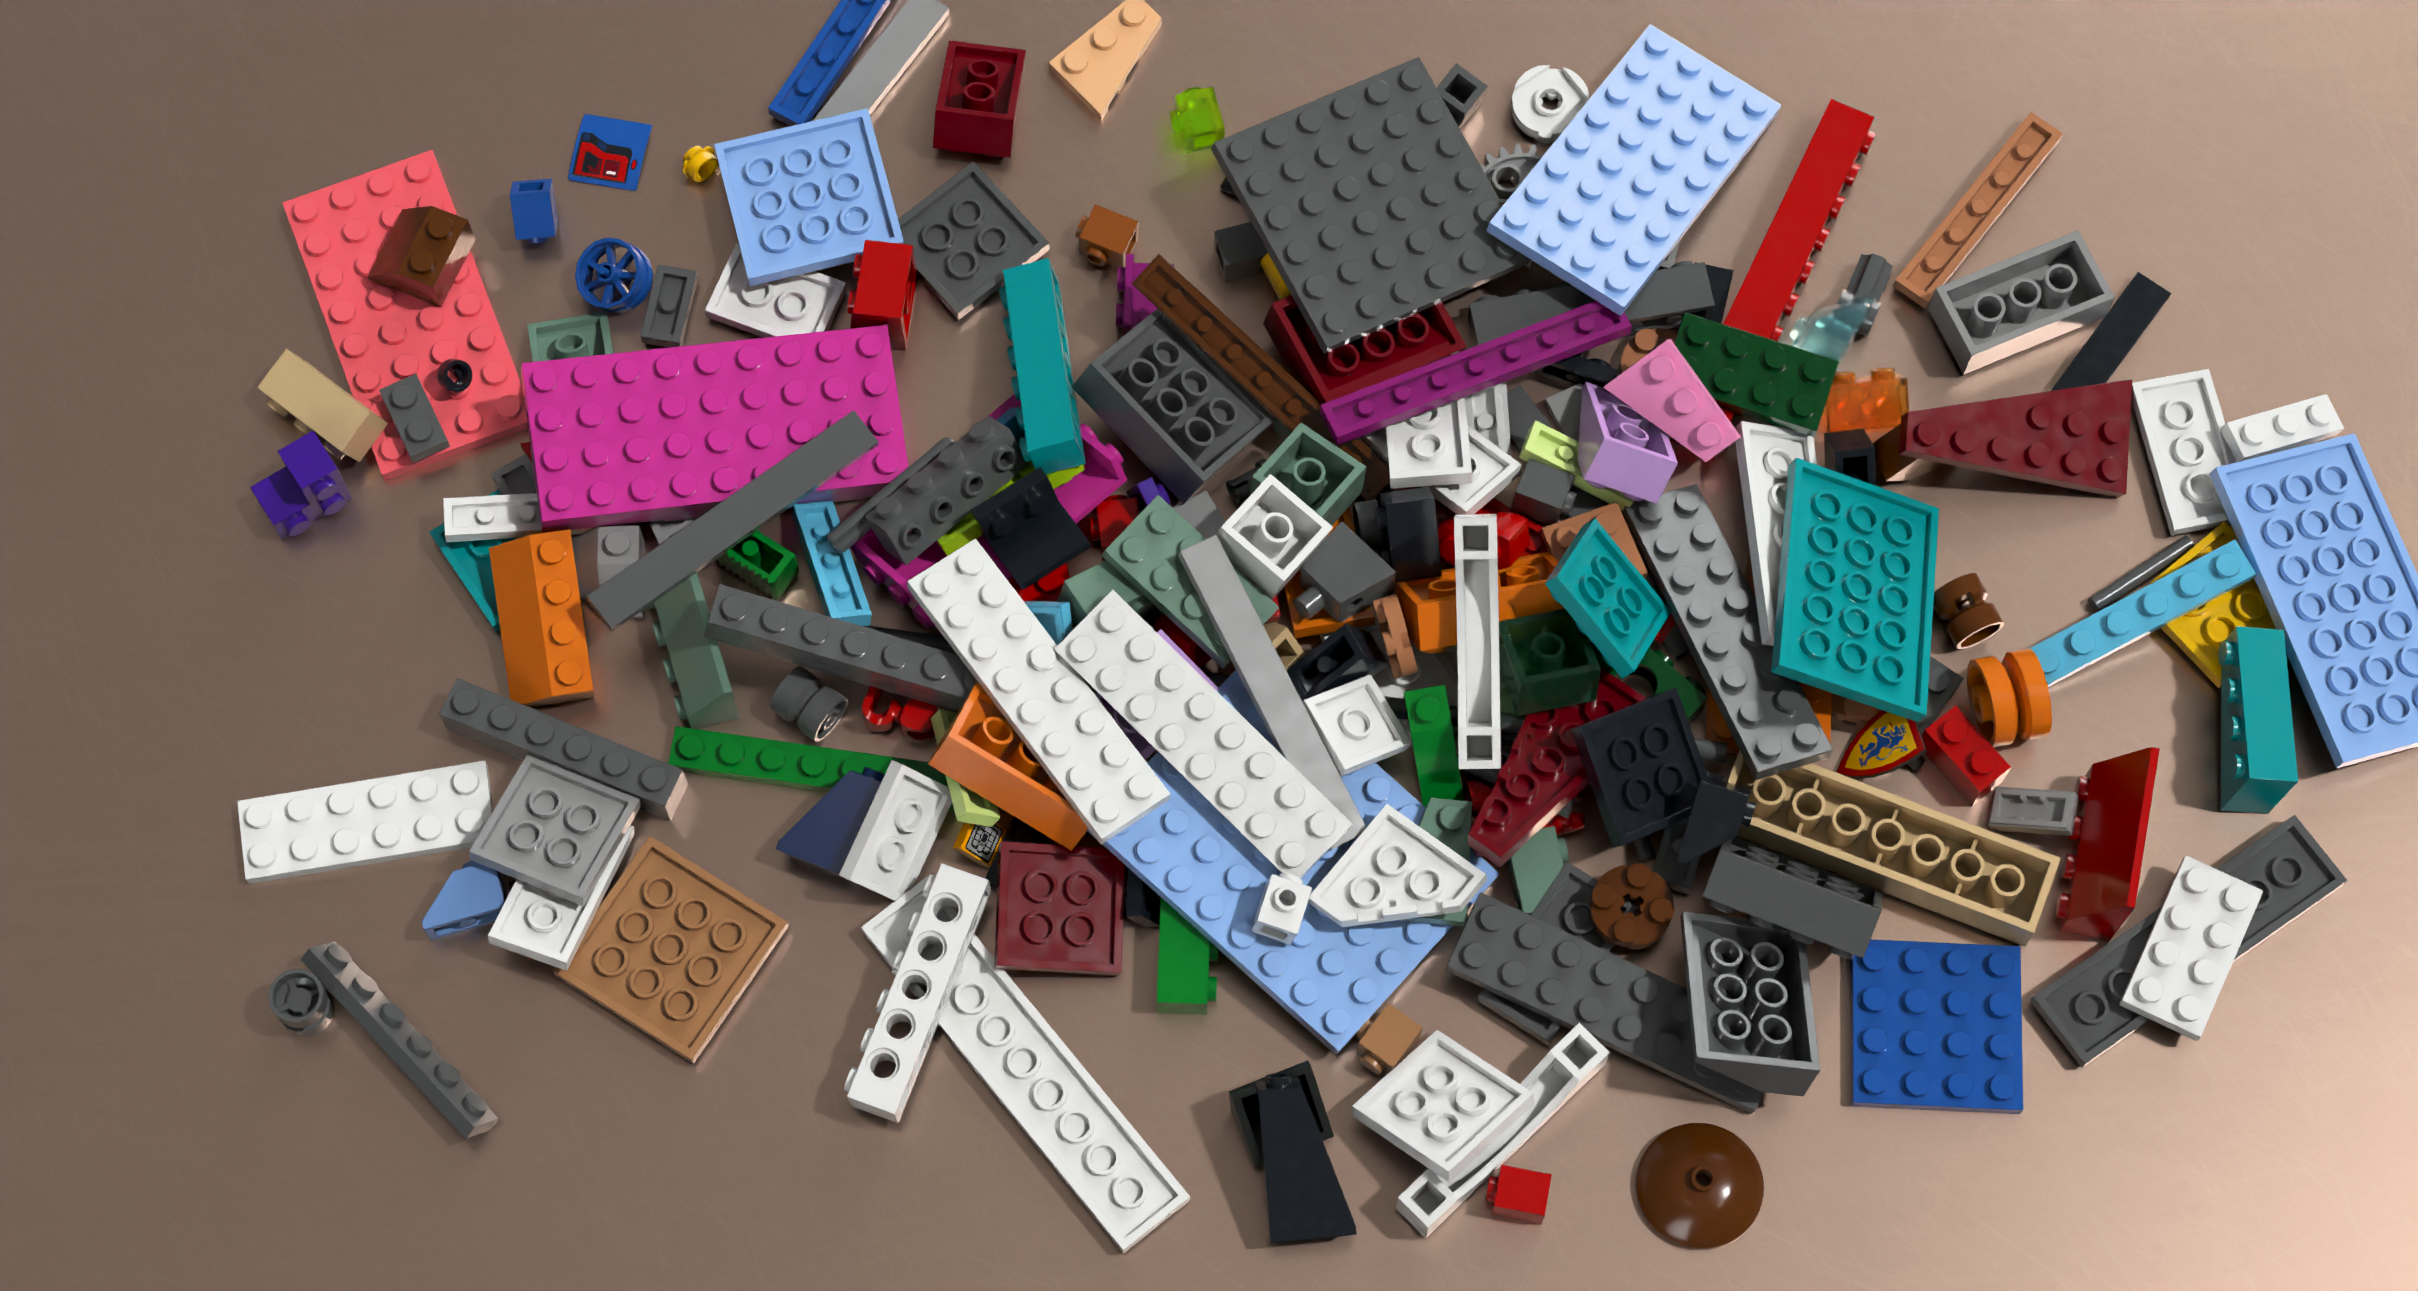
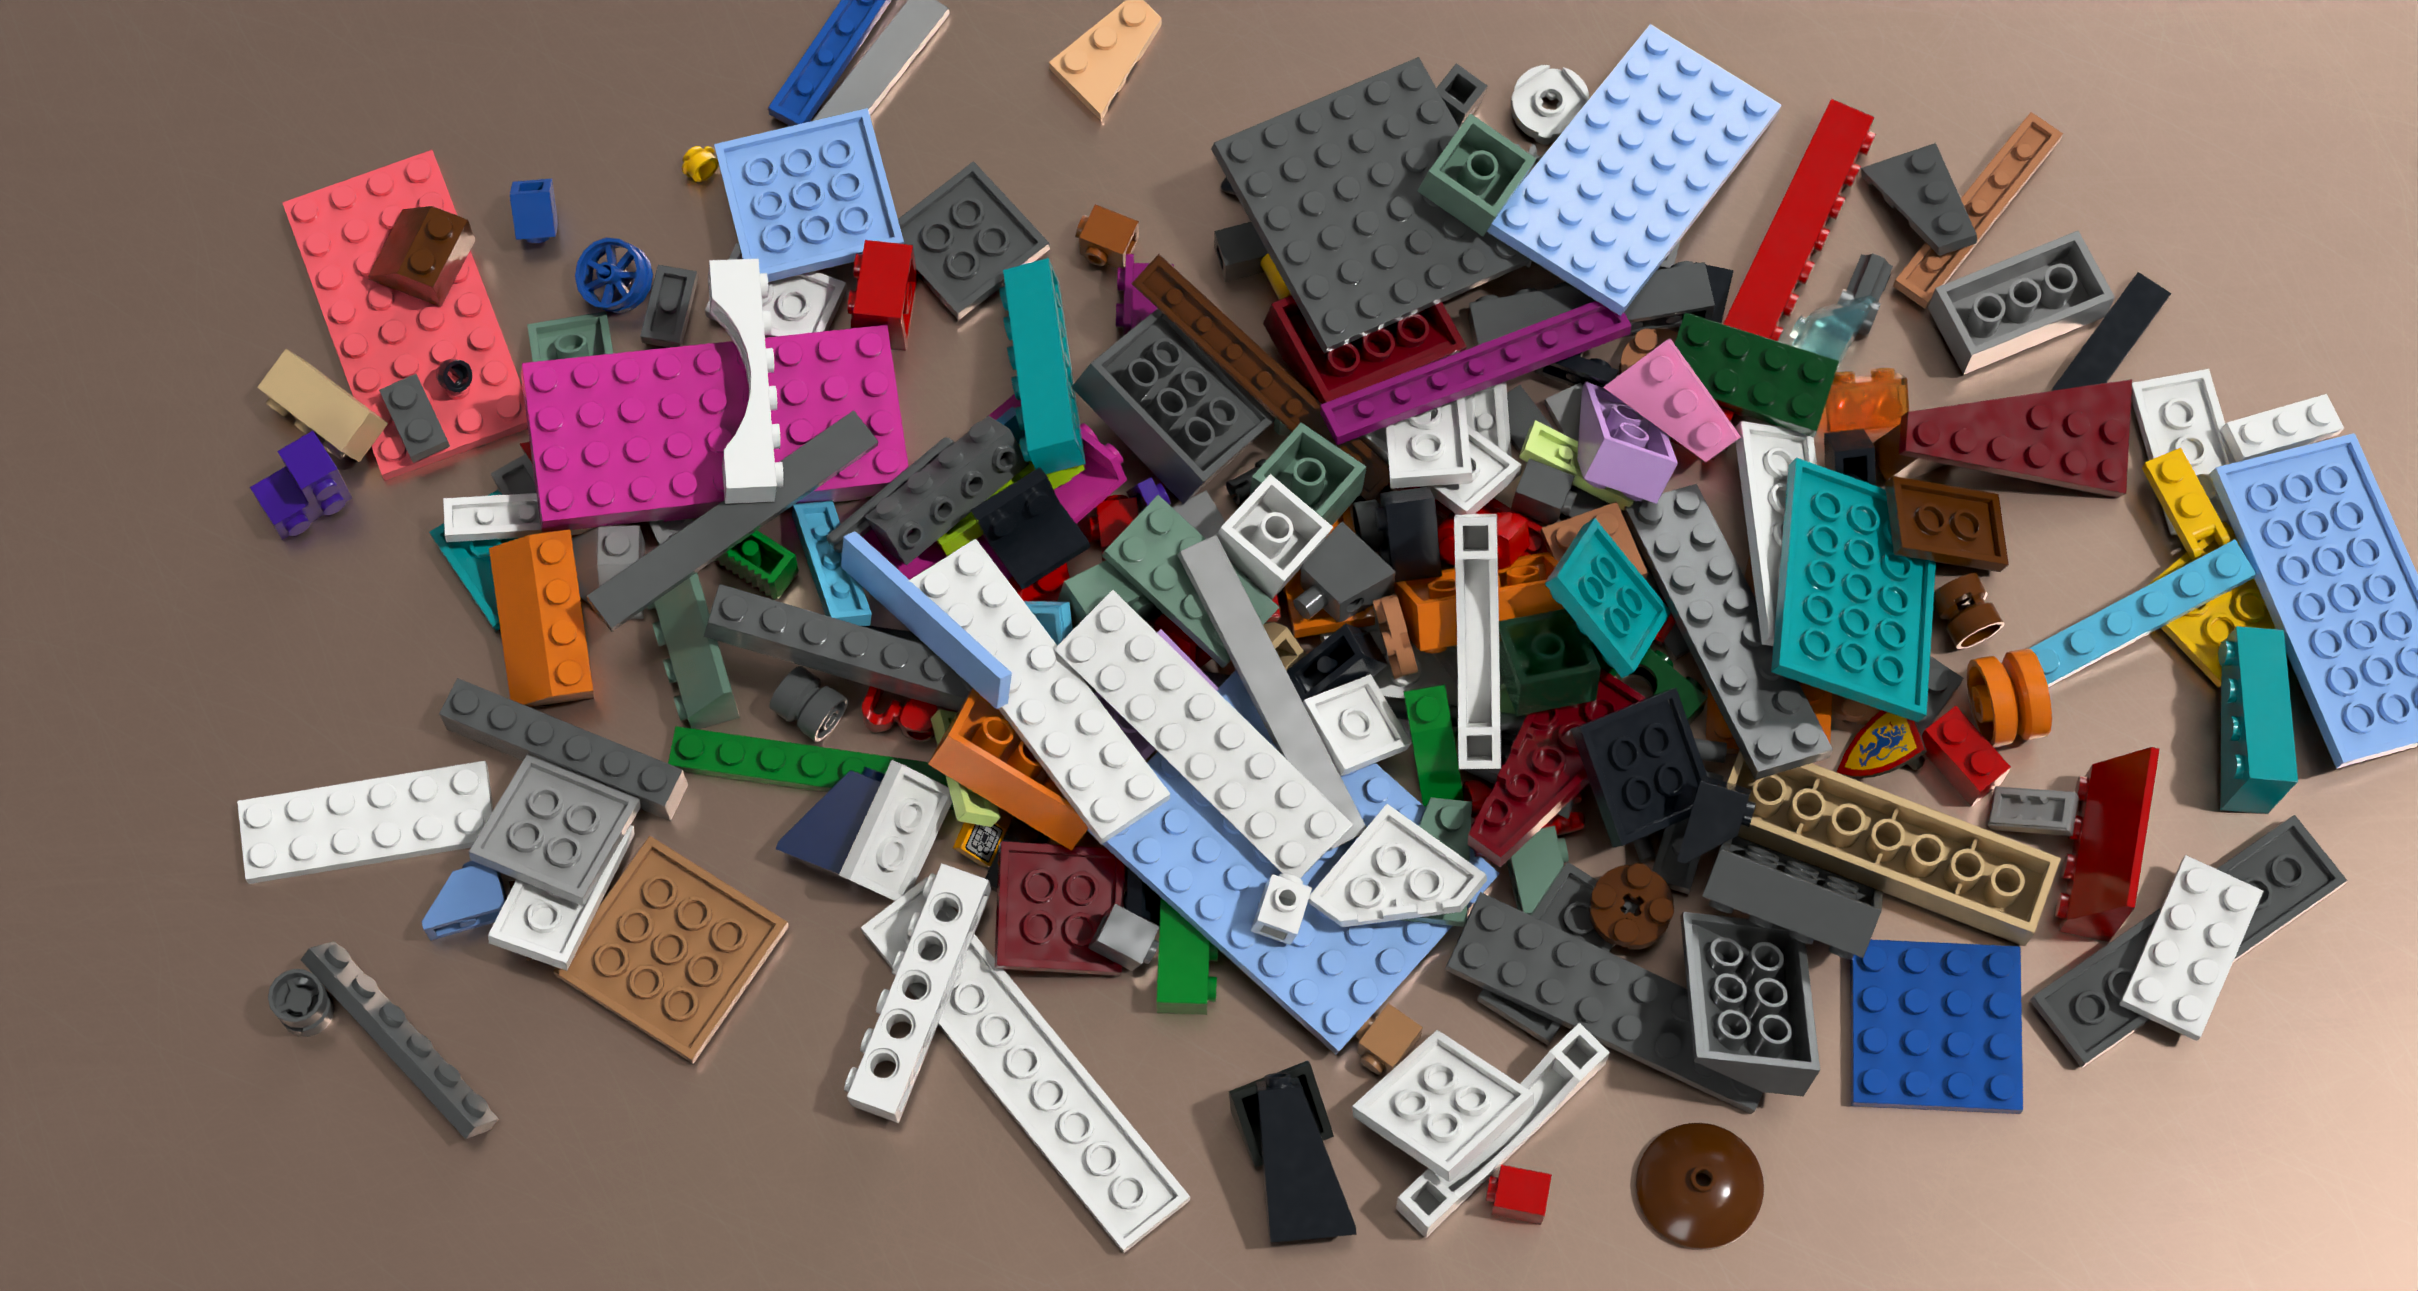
(609, 152): sticker -> none
(736, 304): none -> white arch
(926, 620): none -> light blue tile
(979, 99): dark red slope -> none
(1125, 938): none -> brick
(1197, 118): clear neon green brick -> none
(1476, 174): none -> sand green brick
(1926, 196): none -> dark grey wing
(1946, 524): none -> reddish brown plate
(2140, 574): dark grey bar -> none
(2184, 501): none -> yellow hinge

